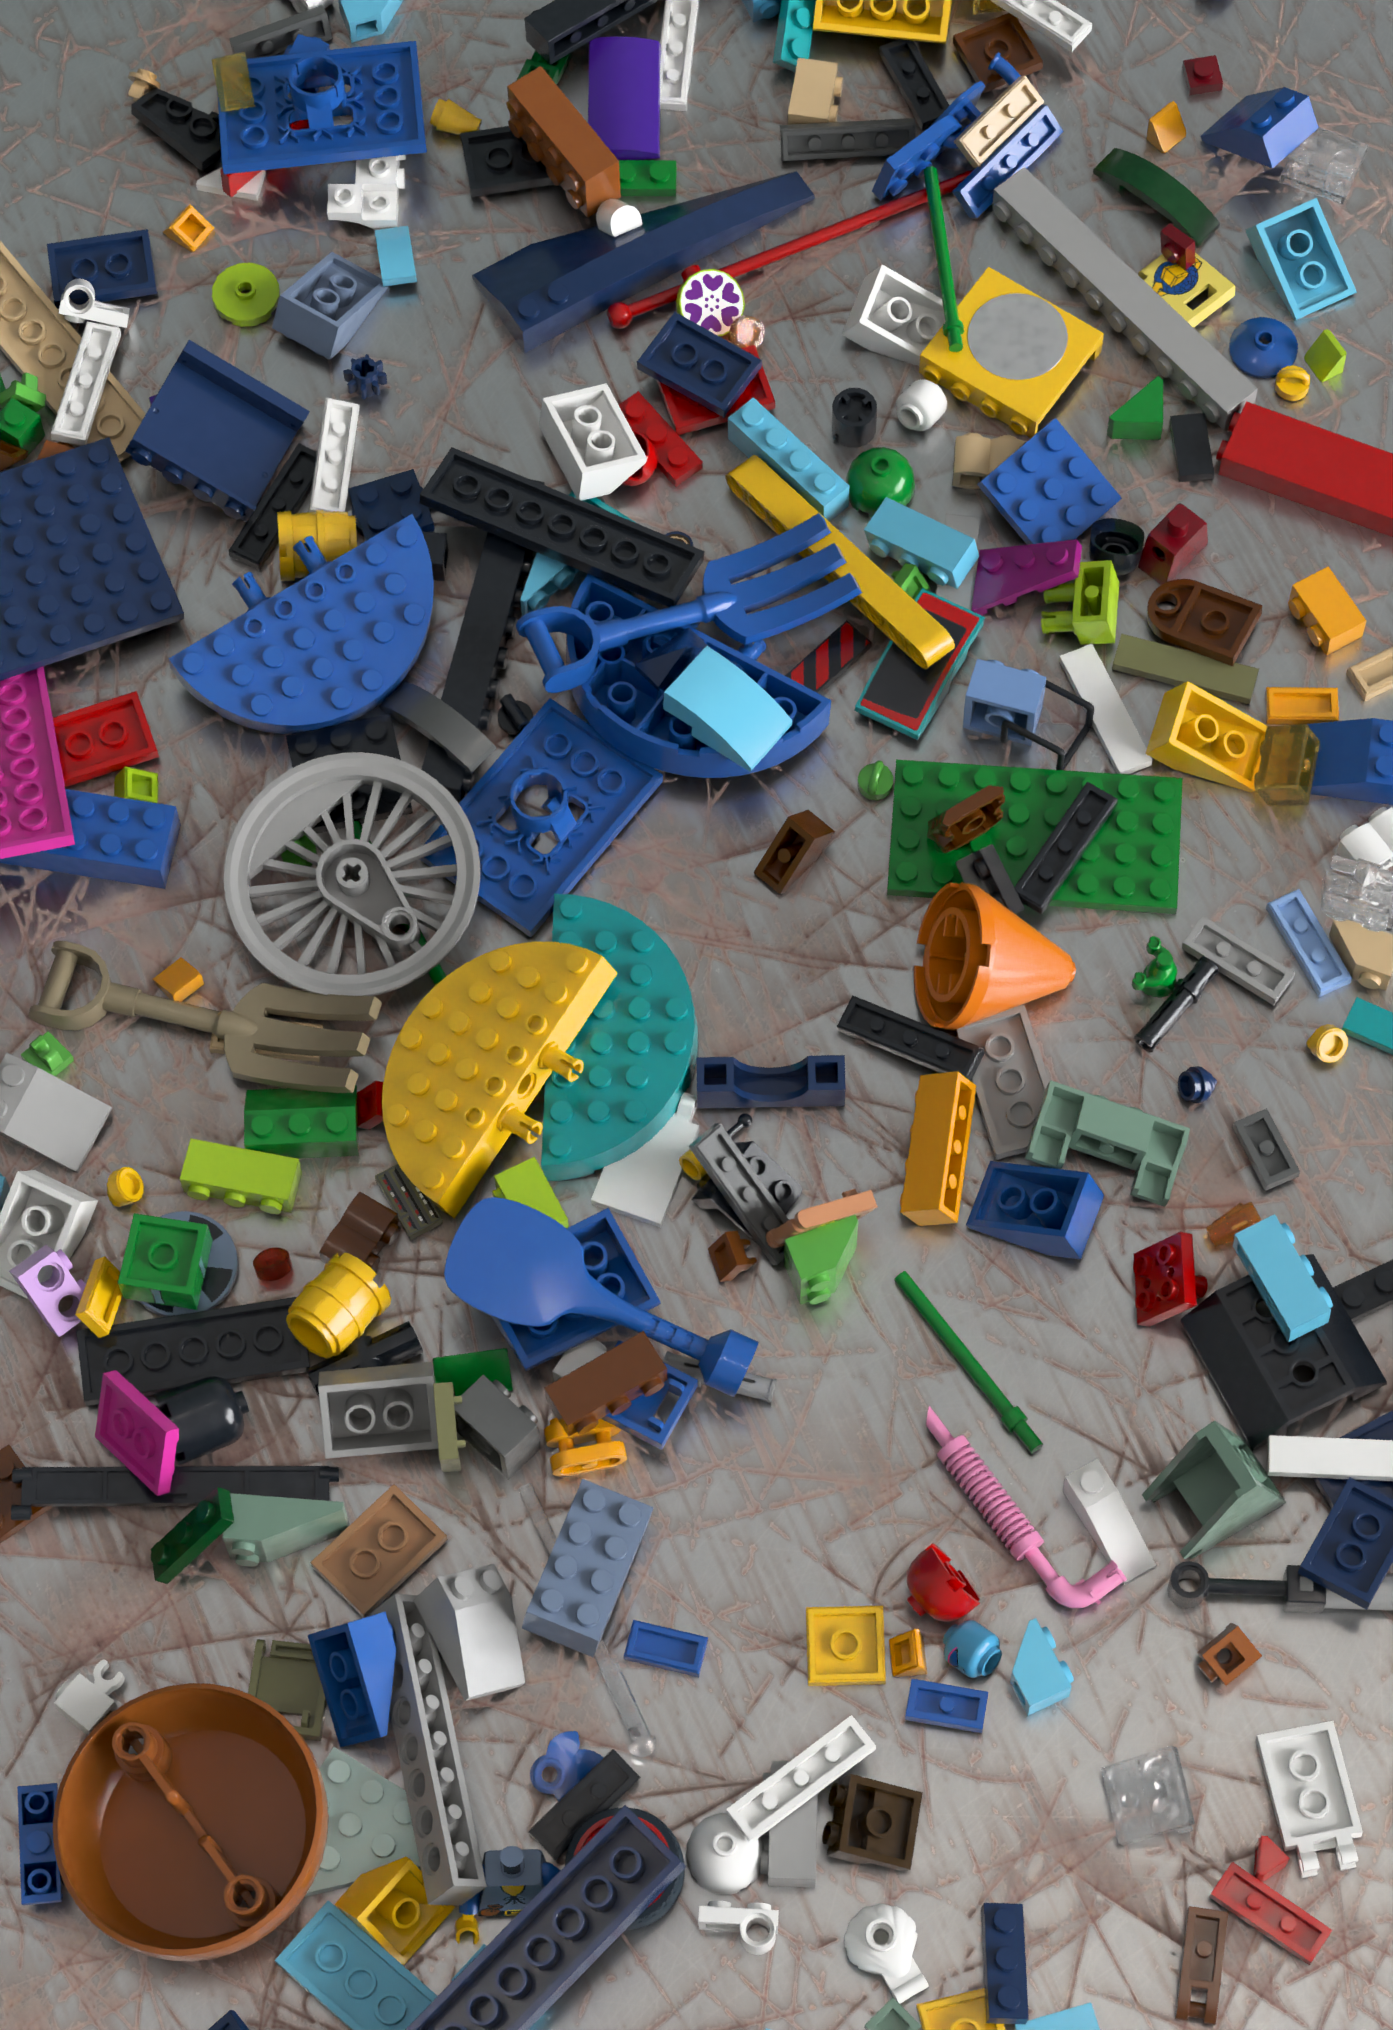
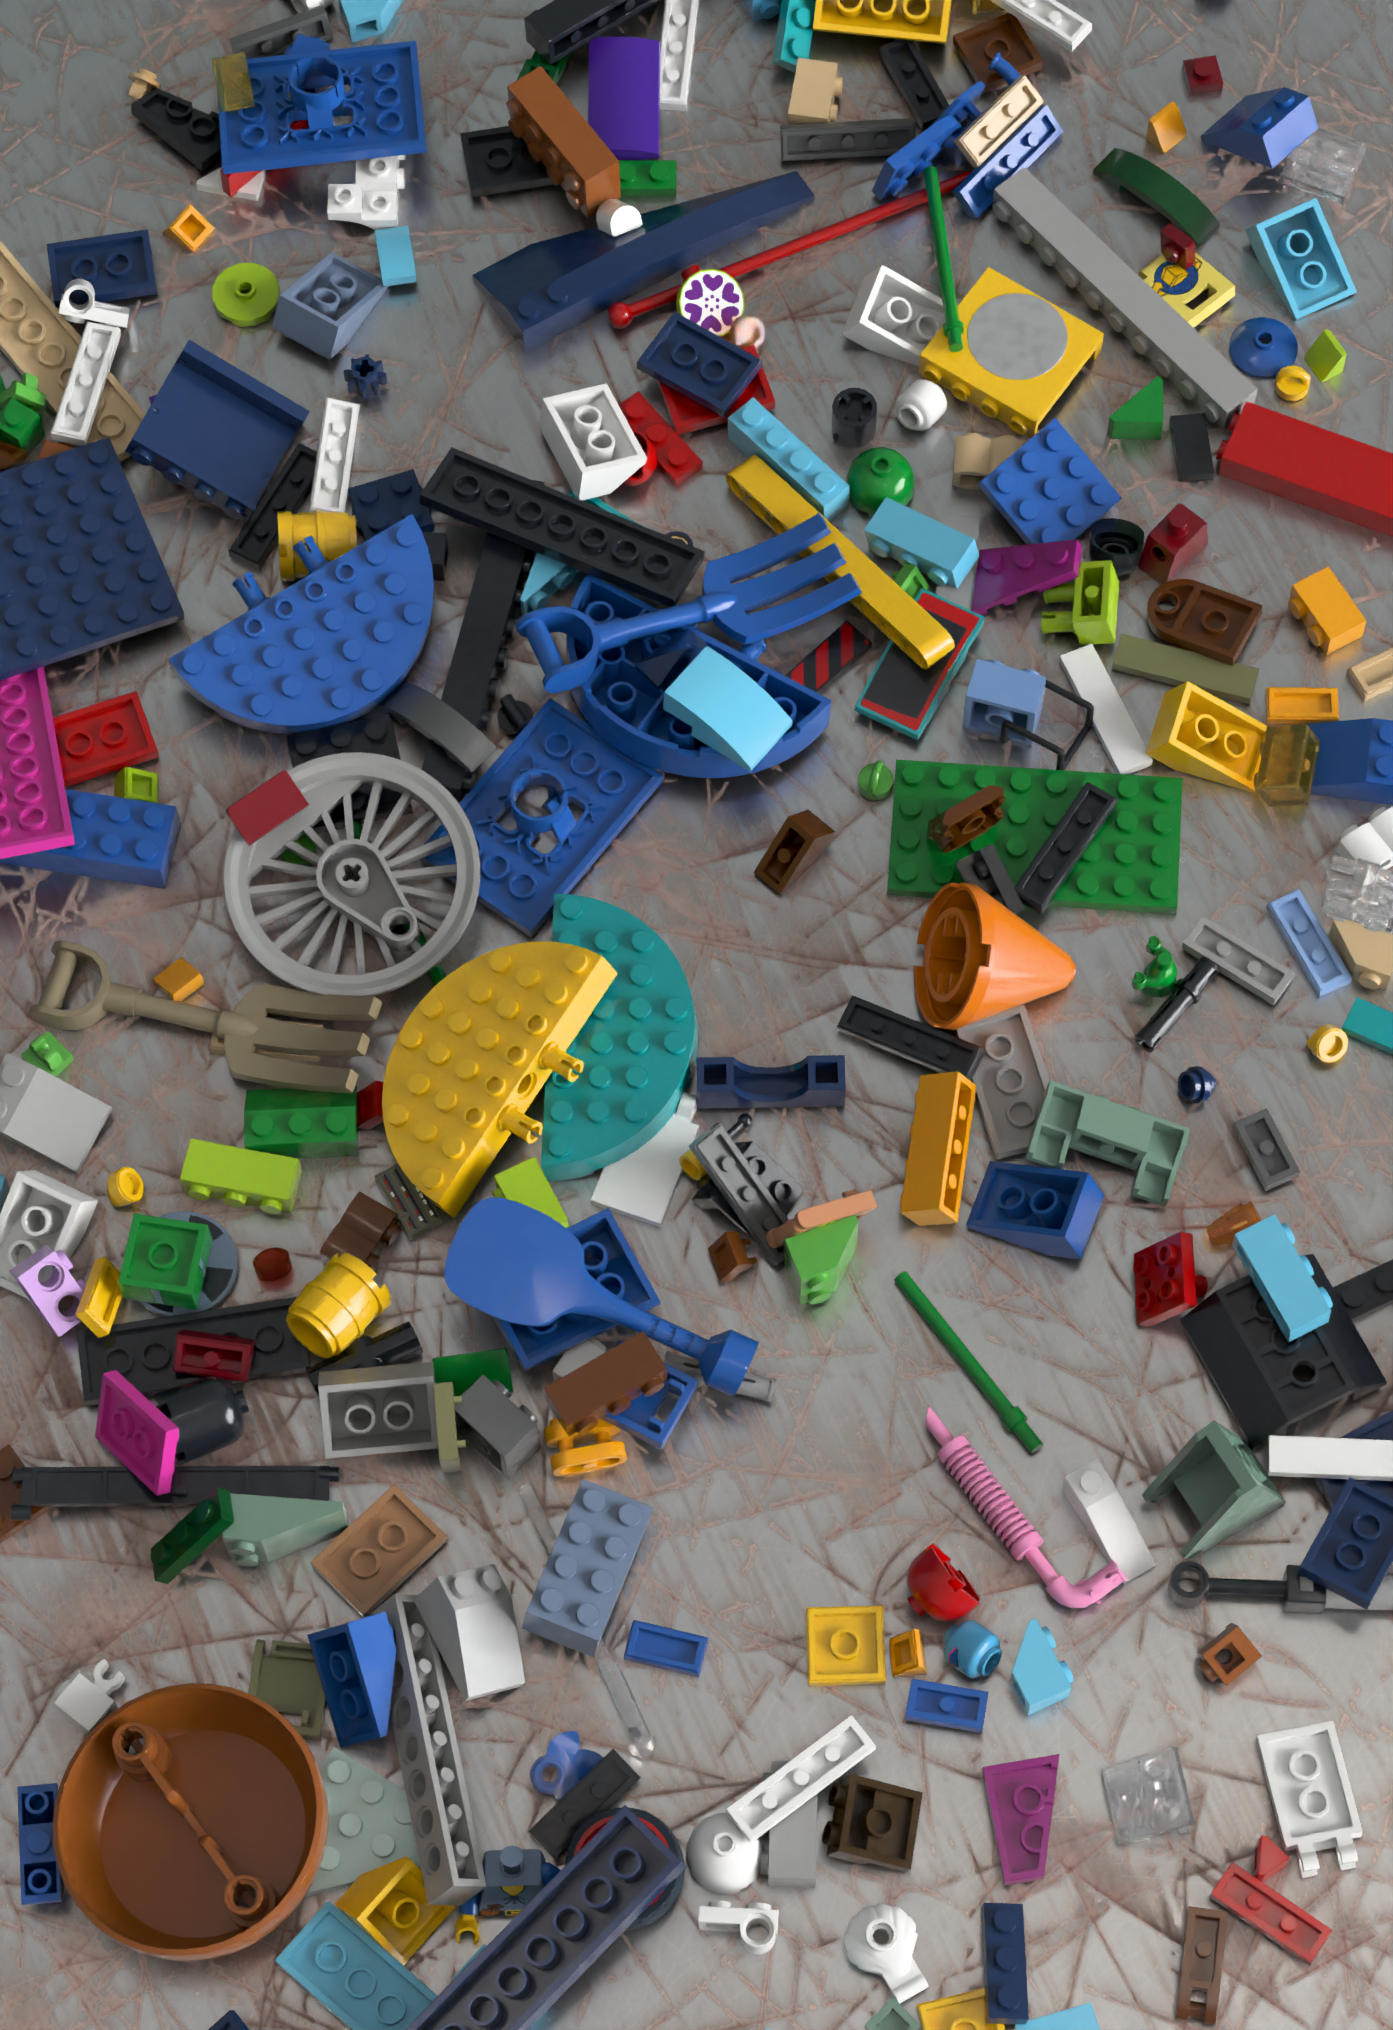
(213, 1355): none -> dark red slope
(266, 807): none -> dark red slope
(453, 118): yellow cone -> none
(1021, 1813): none -> magenta wing

